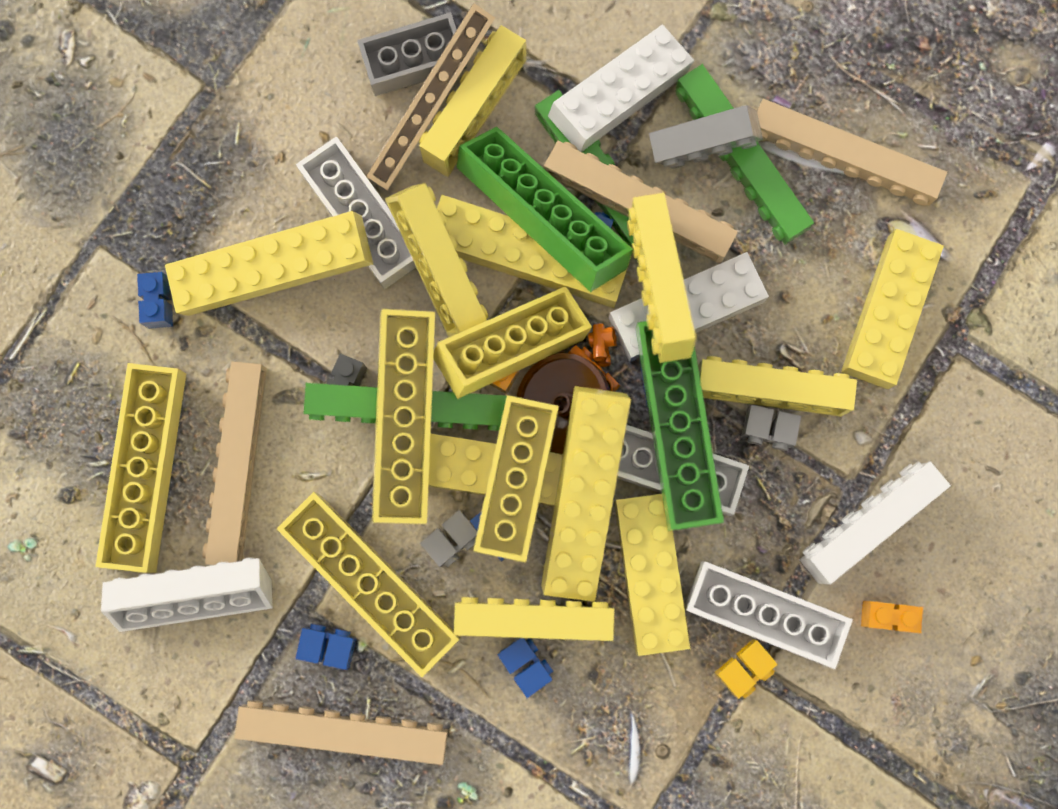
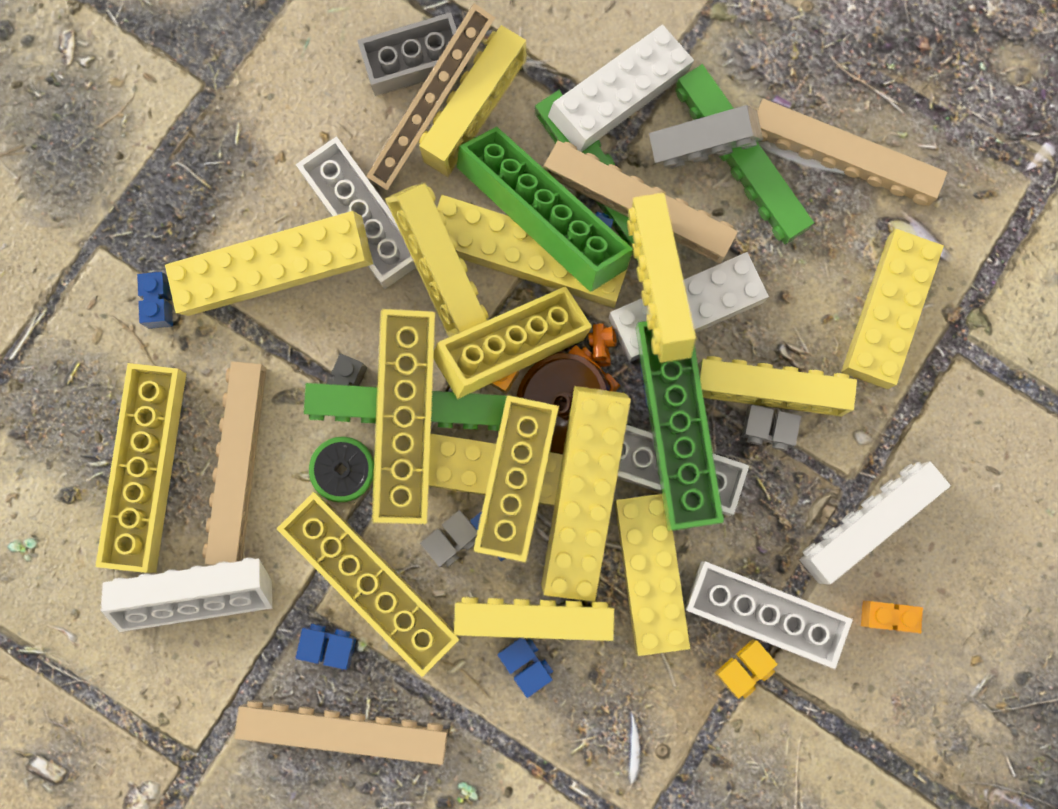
(353, 481): none -> black wheel

